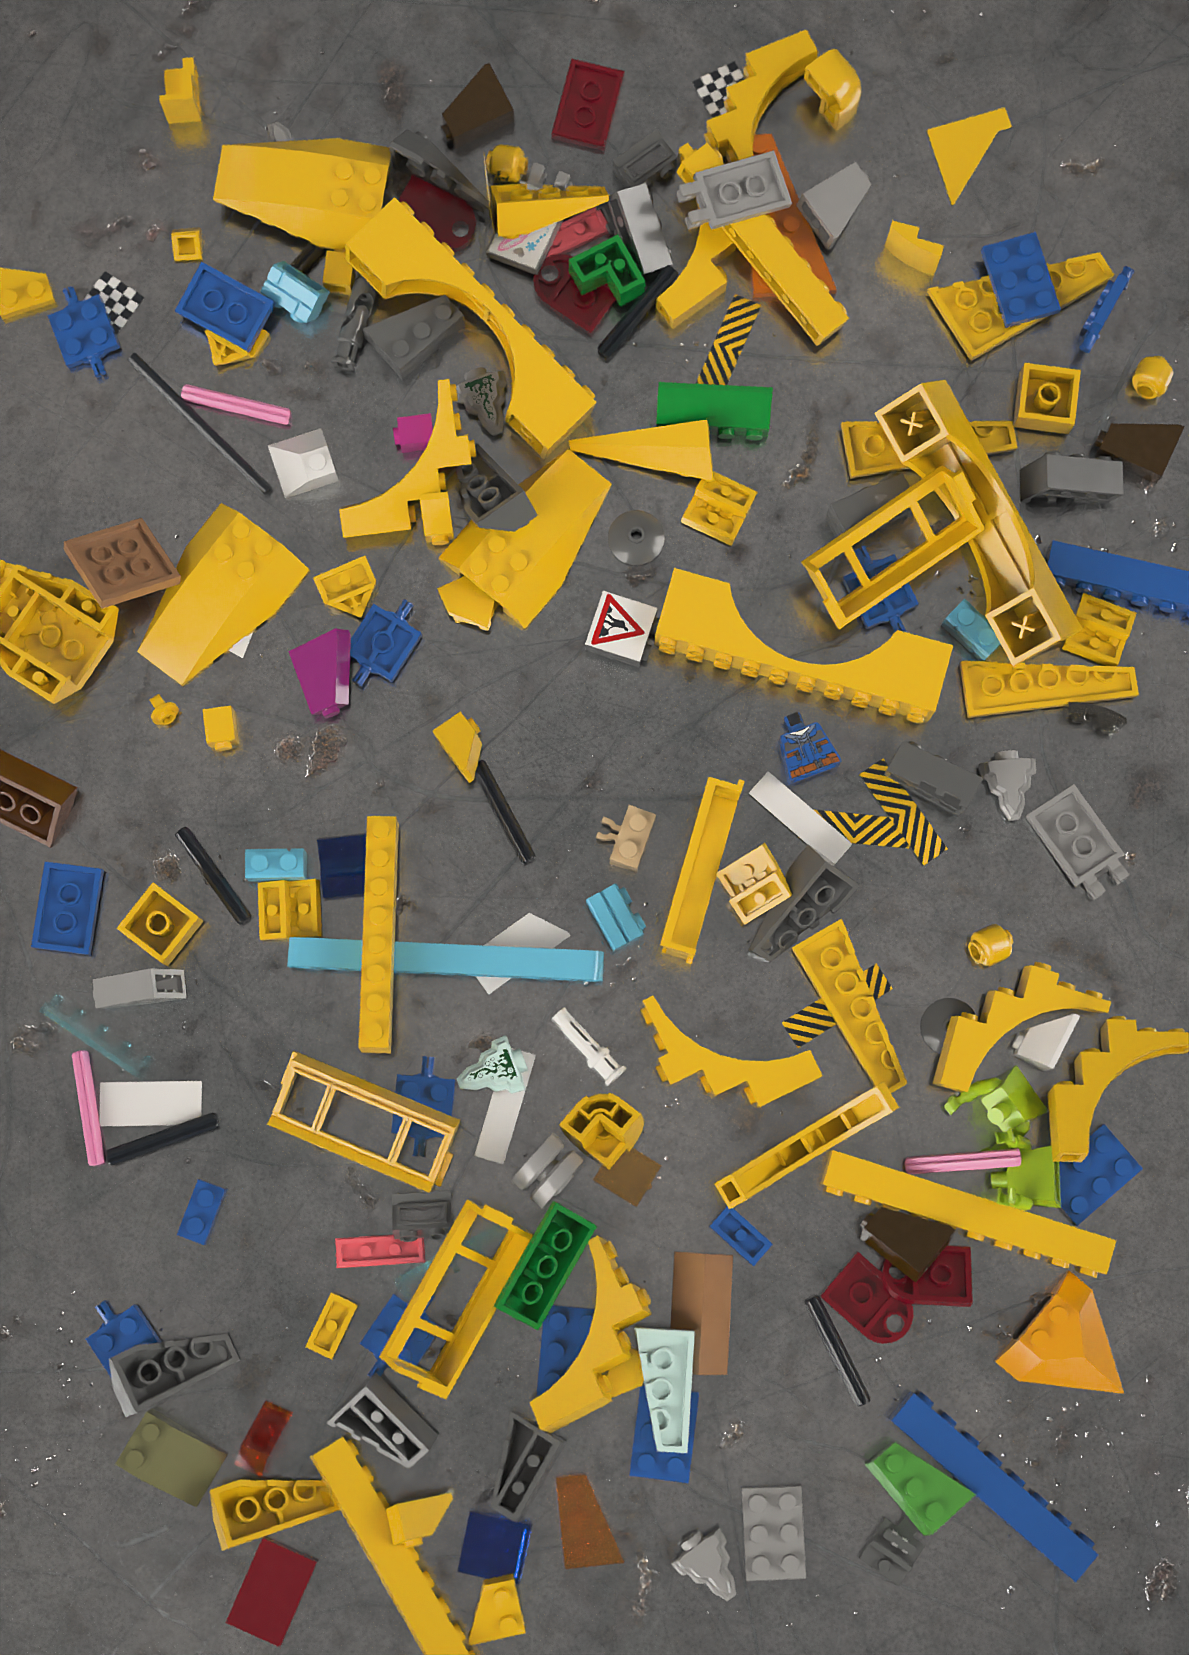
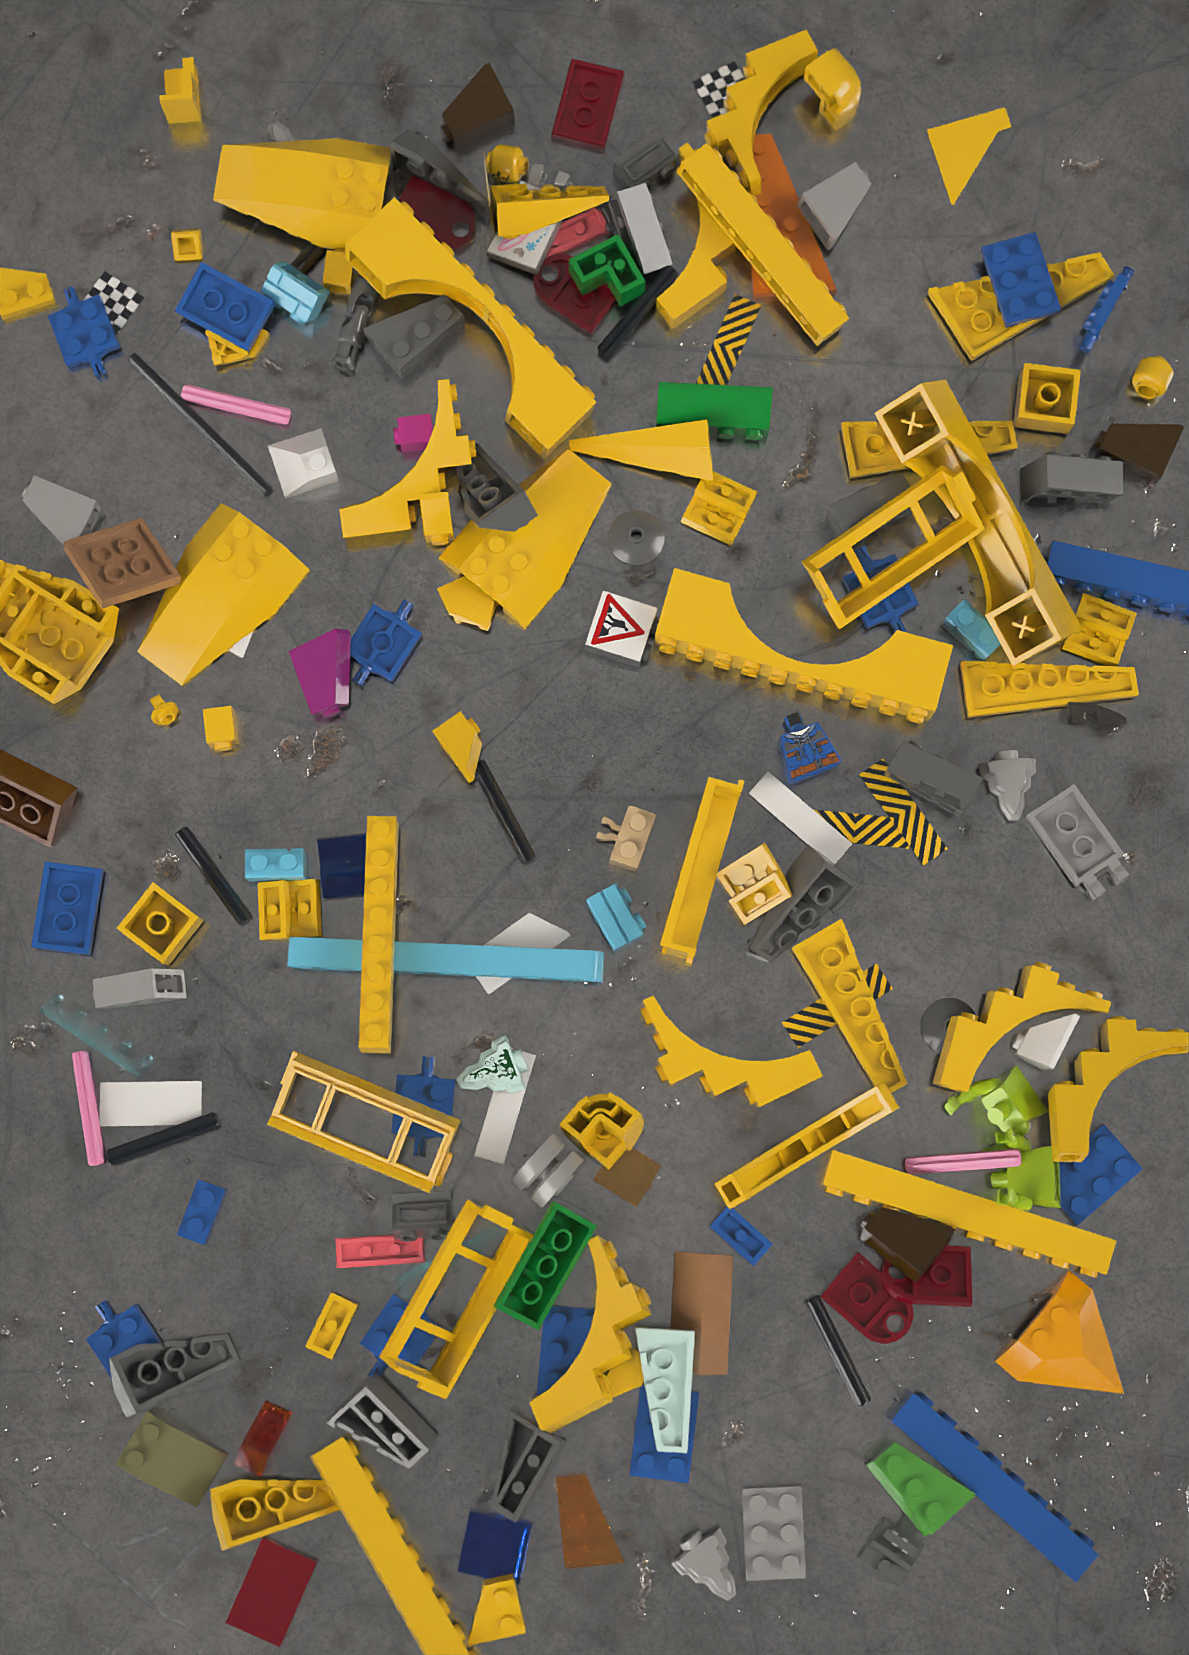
(60, 509): none -> light grey slope
(347, 586): yellow slope -> none
(416, 1519): yellow slope -> none
(484, 396): light grey rock -> none
(597, 1057): white pin -> none
(736, 191): light grey tile -> none
(914, 252): yellow slope -> none
(990, 945): yellow head -> none

